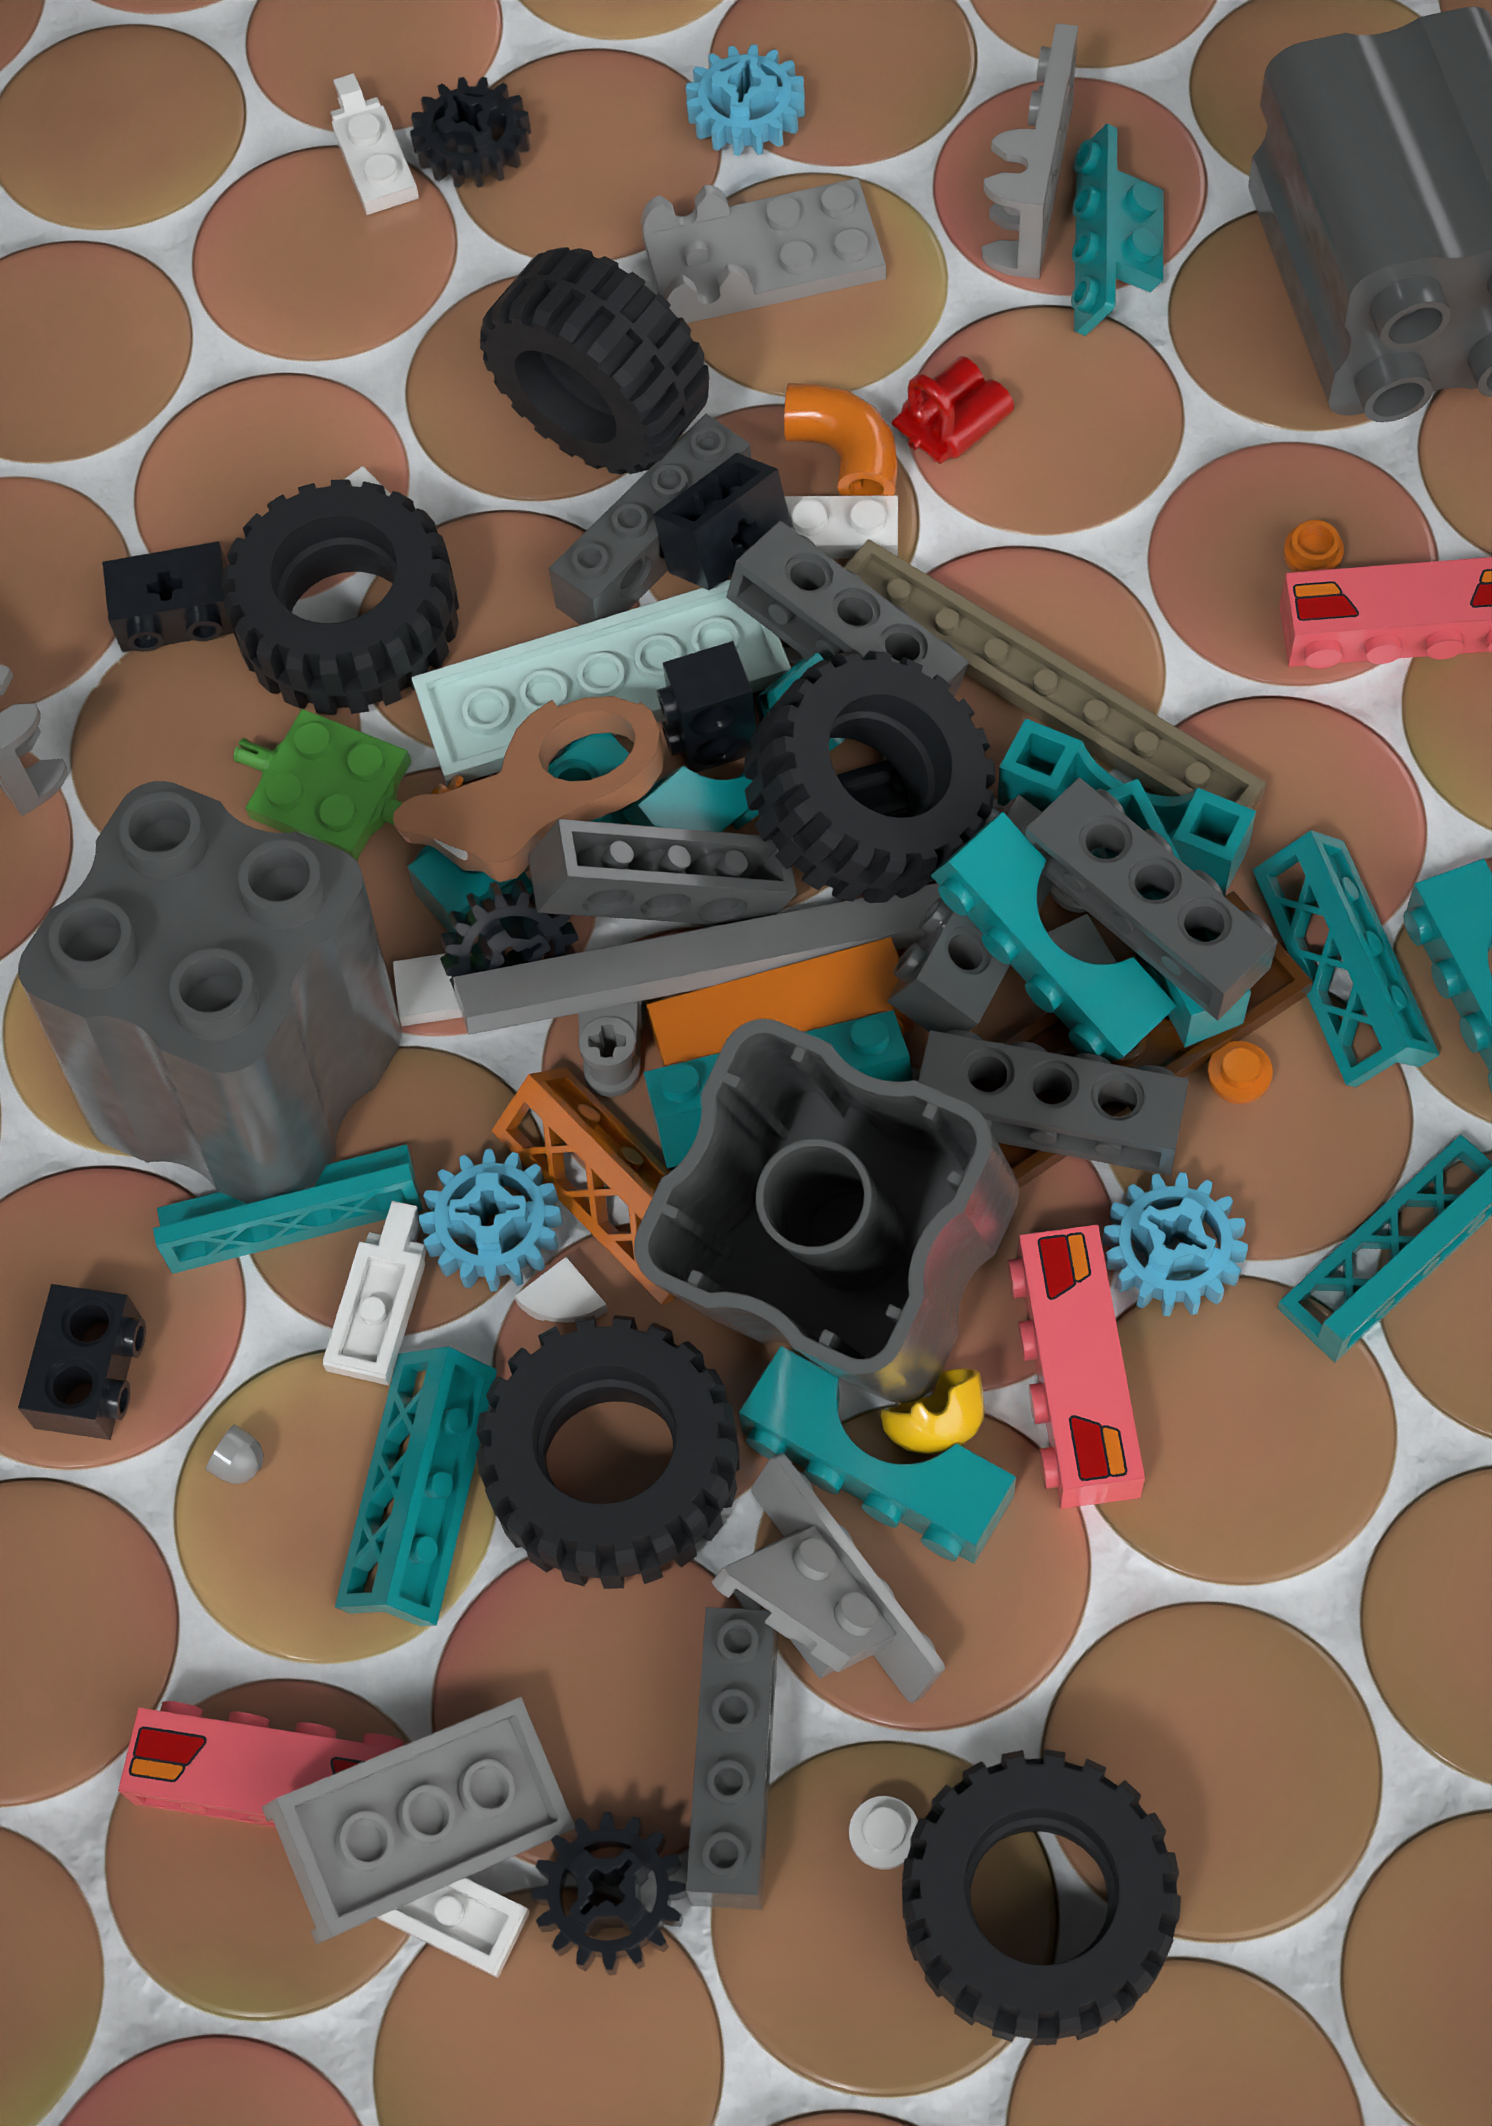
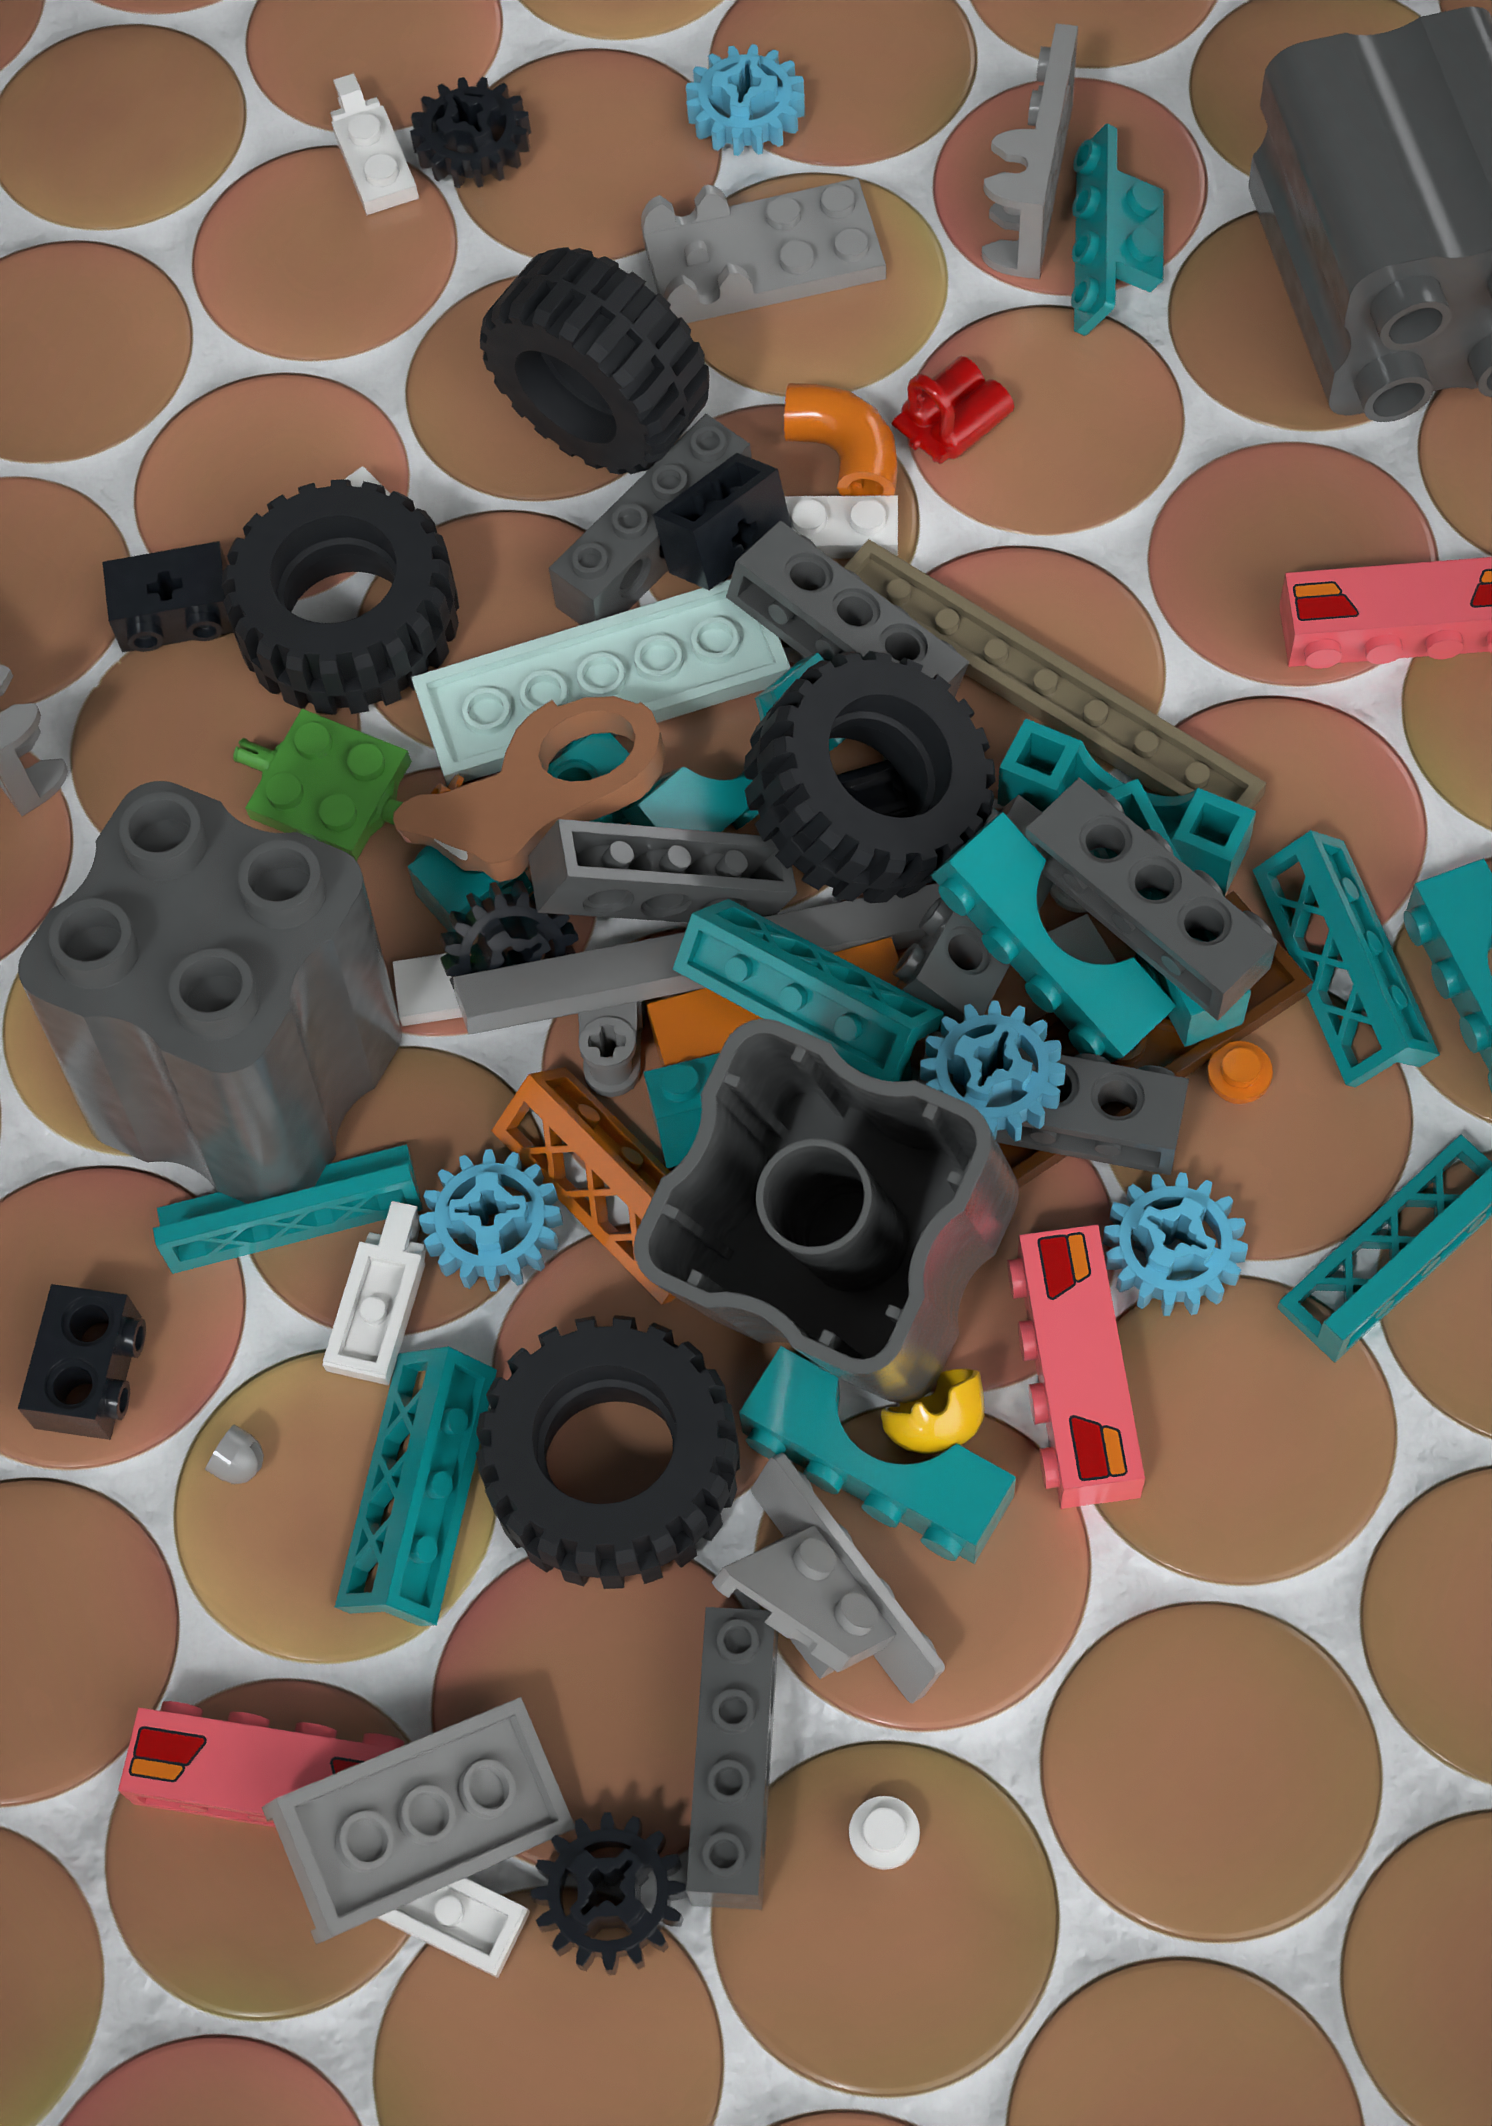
(561, 1296): white tile -> none
(707, 707): black brick -> none
(805, 988): none -> teal fence
(978, 1047): none -> medium azure gear
(1058, 1800): black tyre -> none
(1313, 547): orange plate -> none

